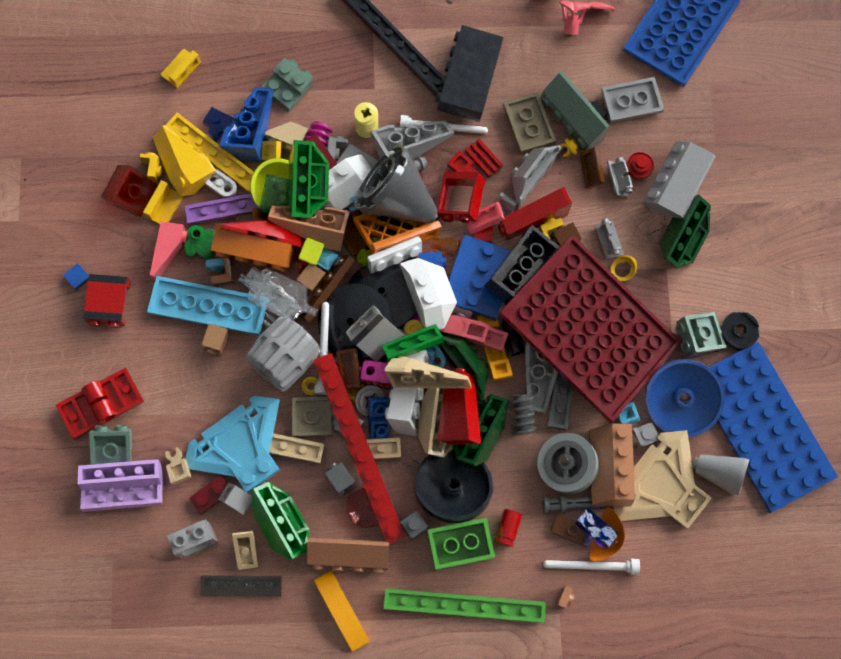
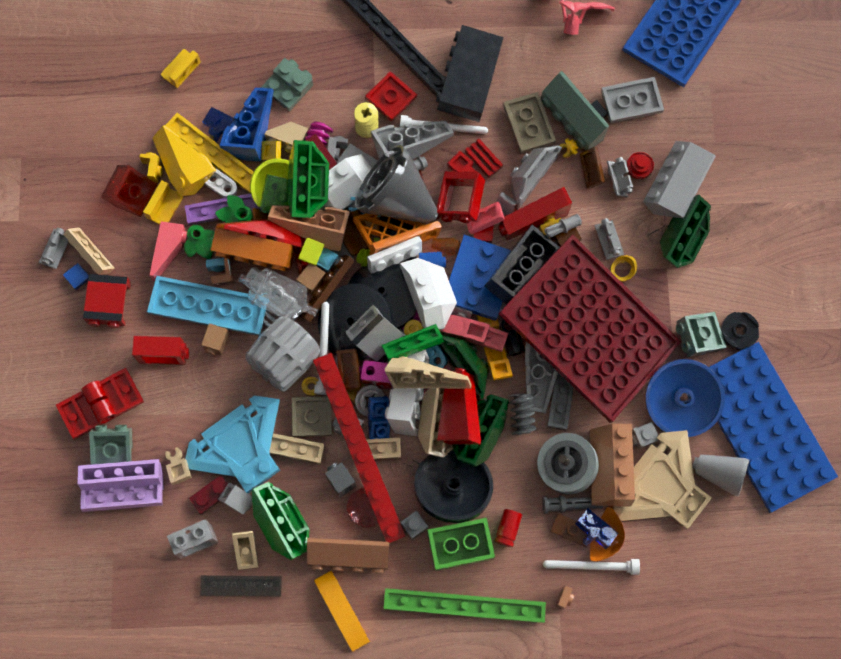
(54, 249): none -> light grey hinge
(88, 251): none -> tan plate
(160, 350): none -> red window
(234, 210): none -> green plate
(391, 96): none -> red plate
(563, 226): none -> light grey axle
(629, 414): medium azure tile -> none

